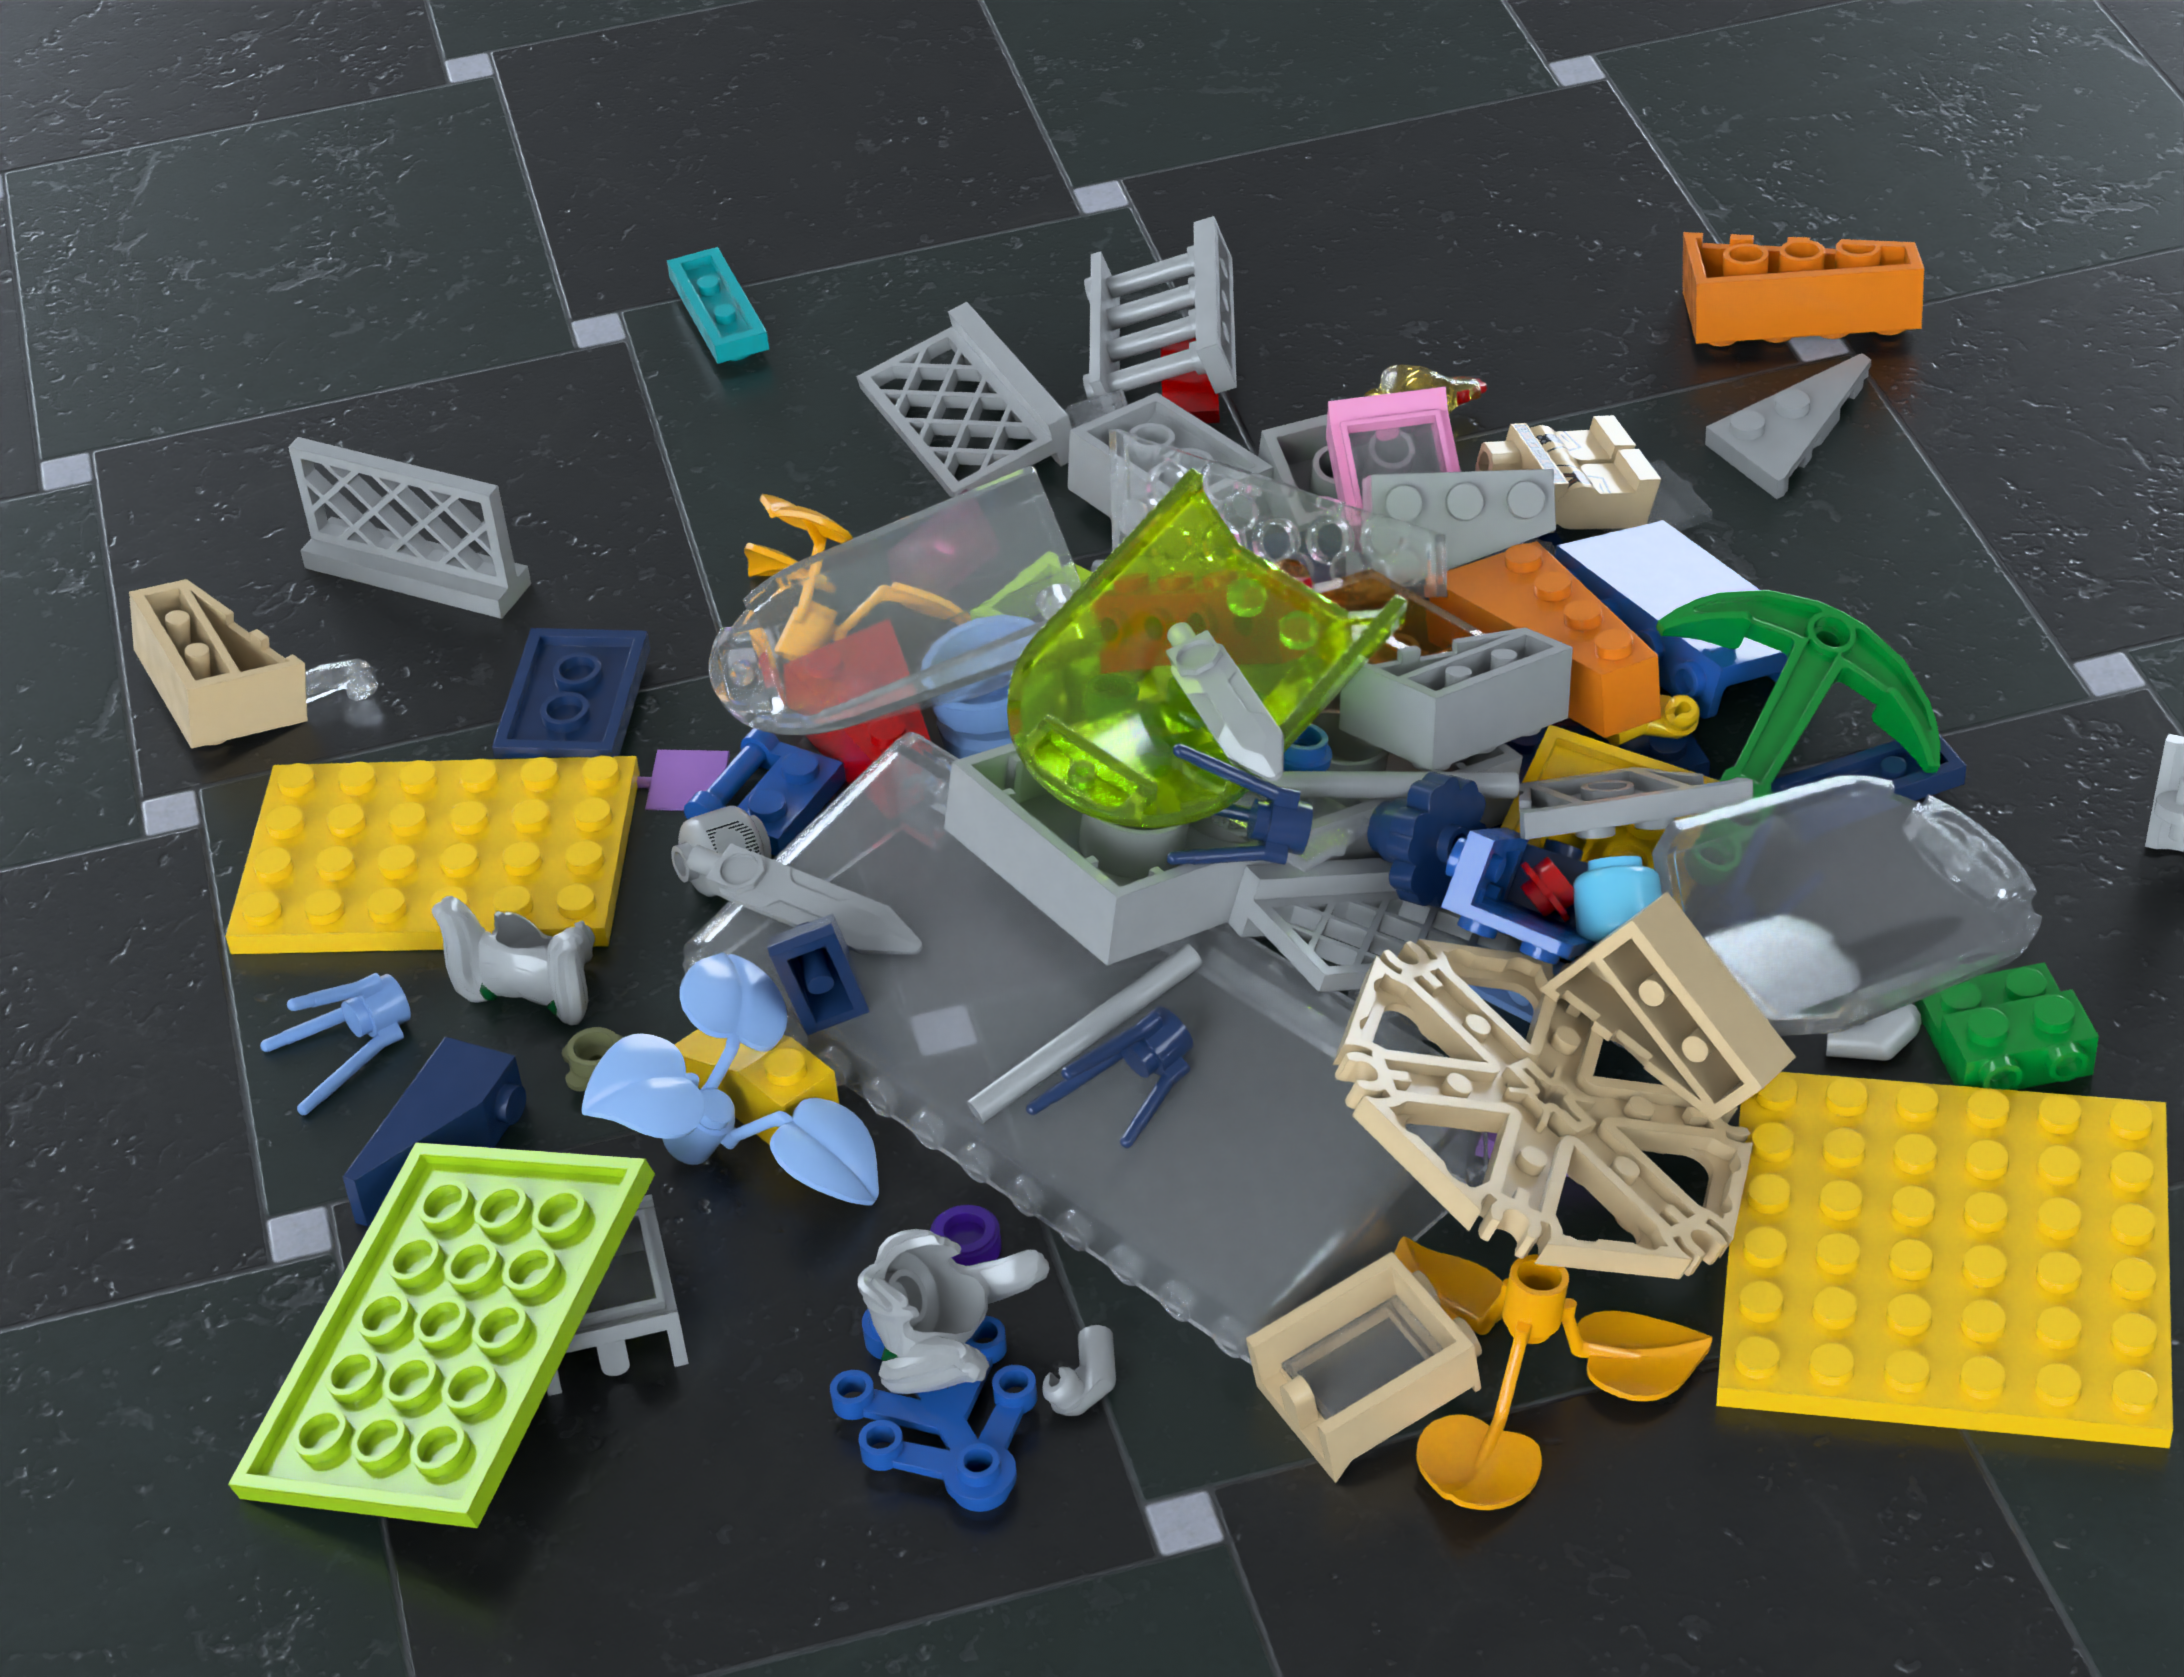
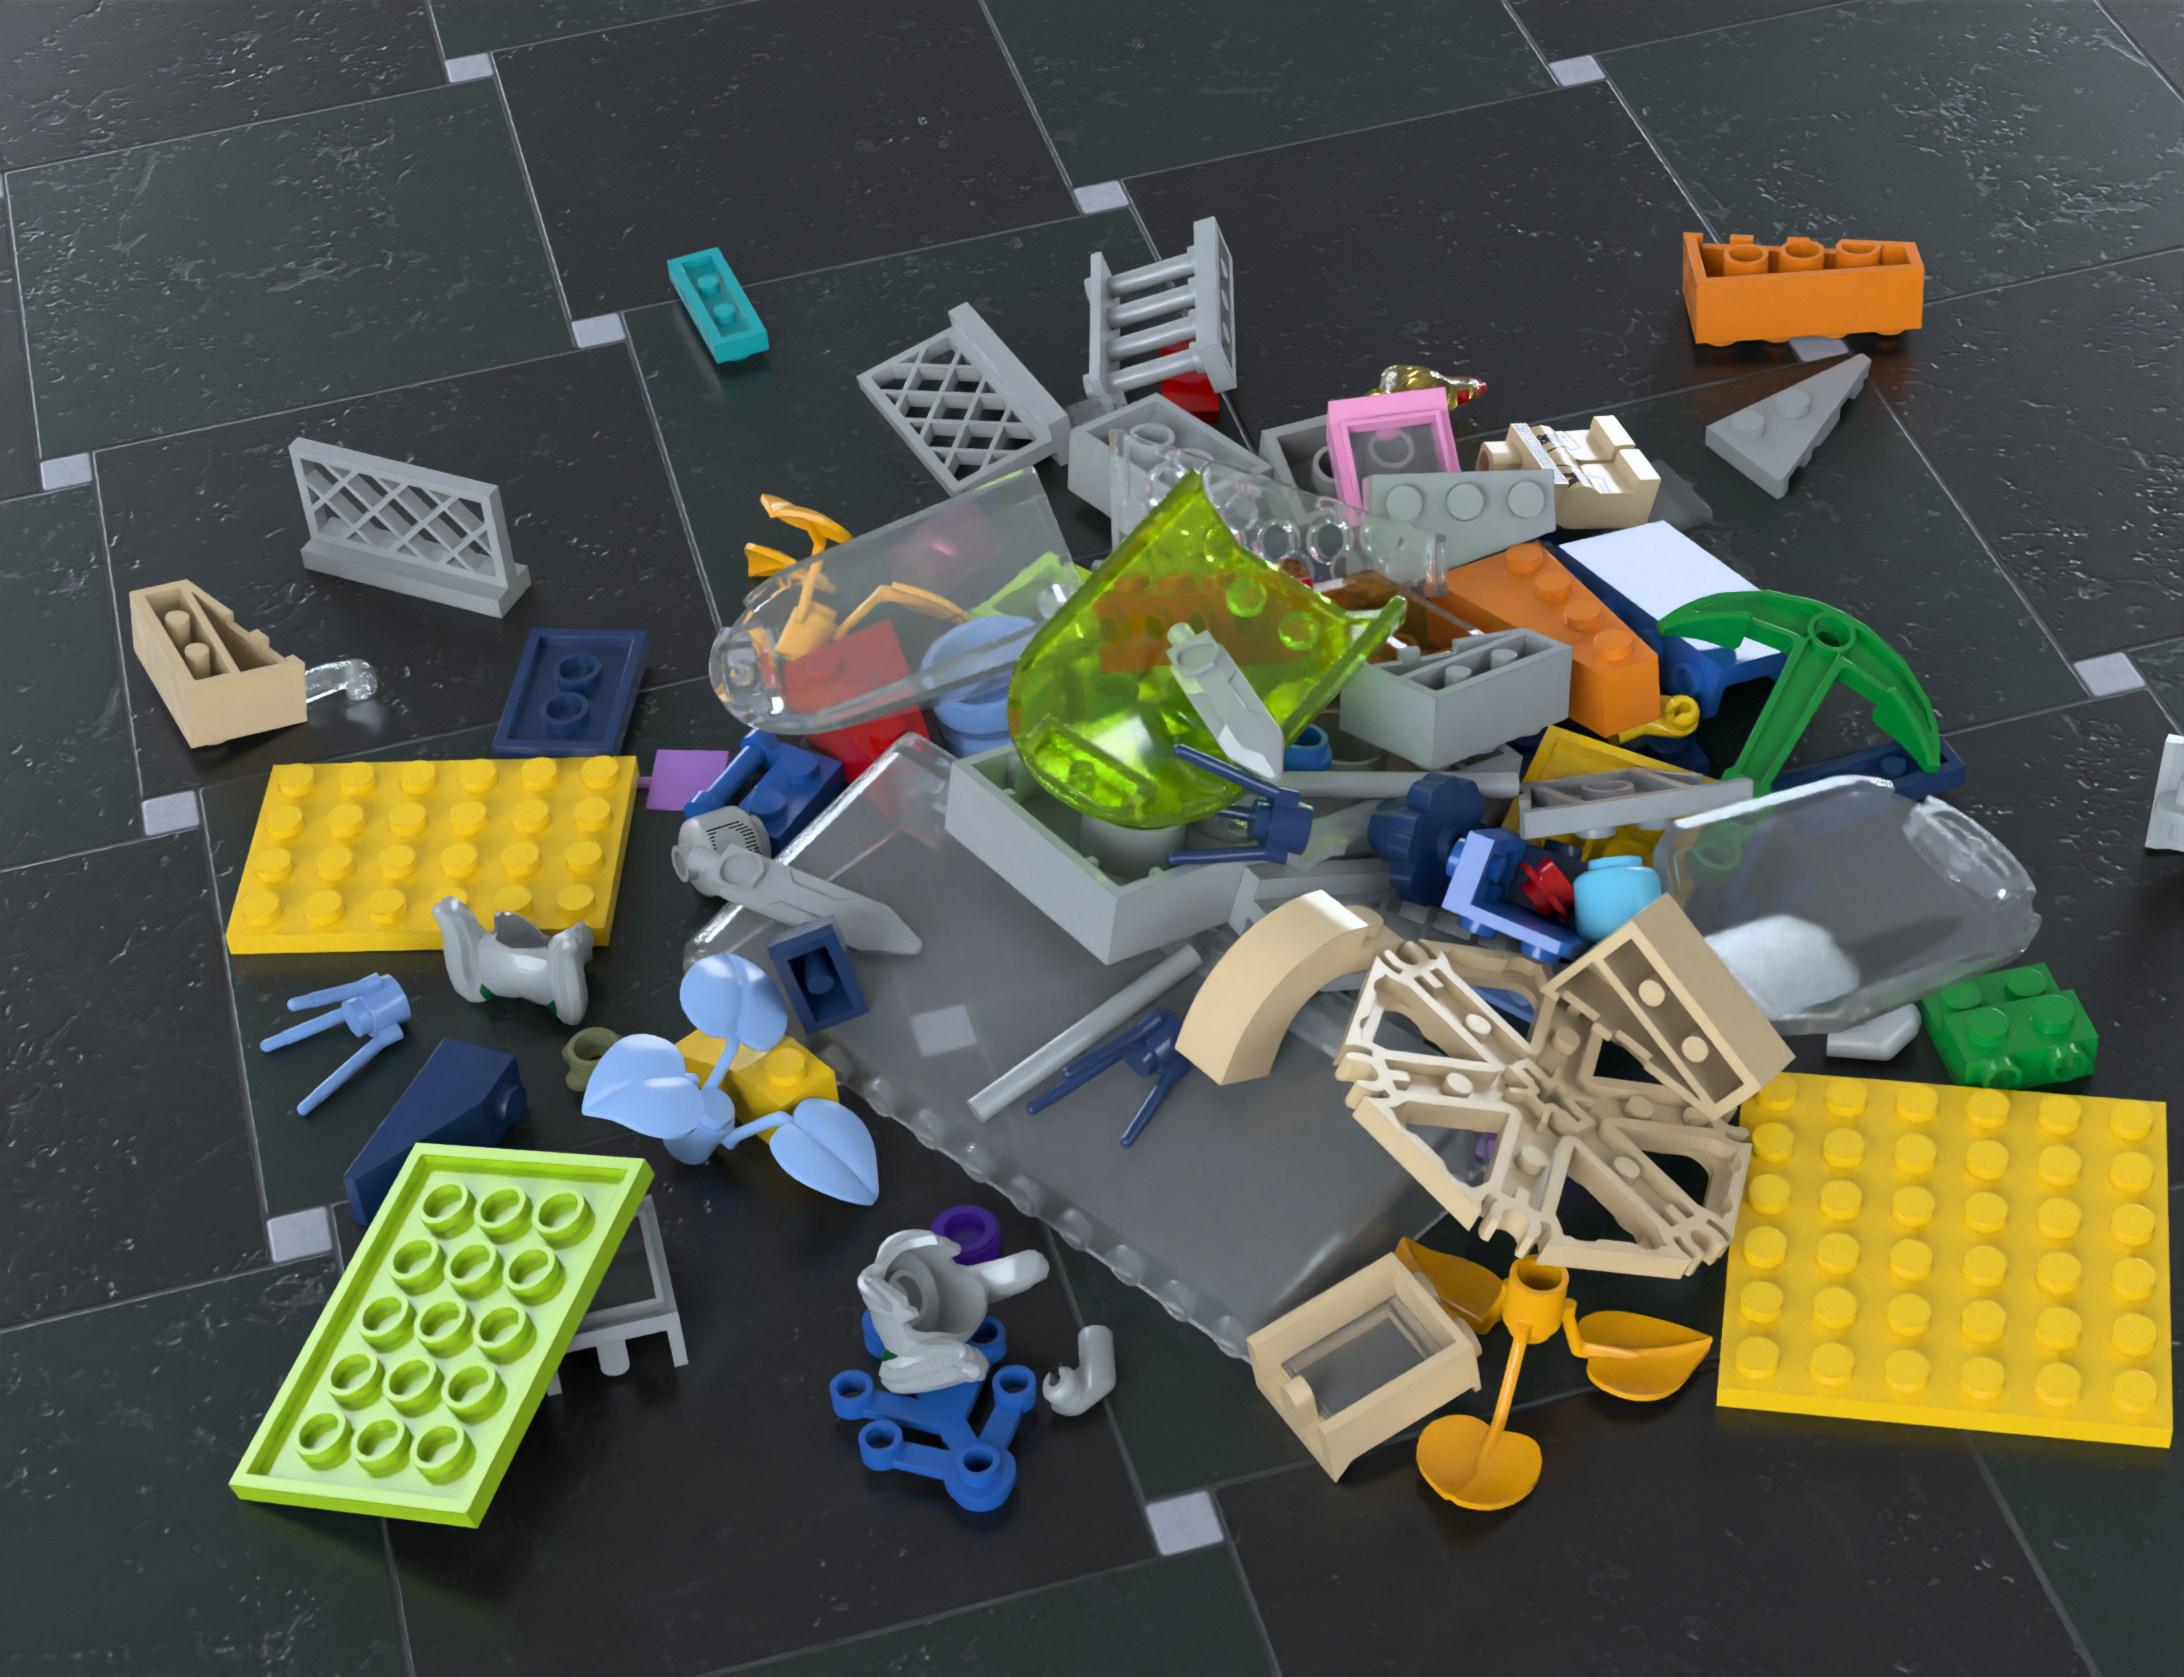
(1270, 976): none -> tan arch

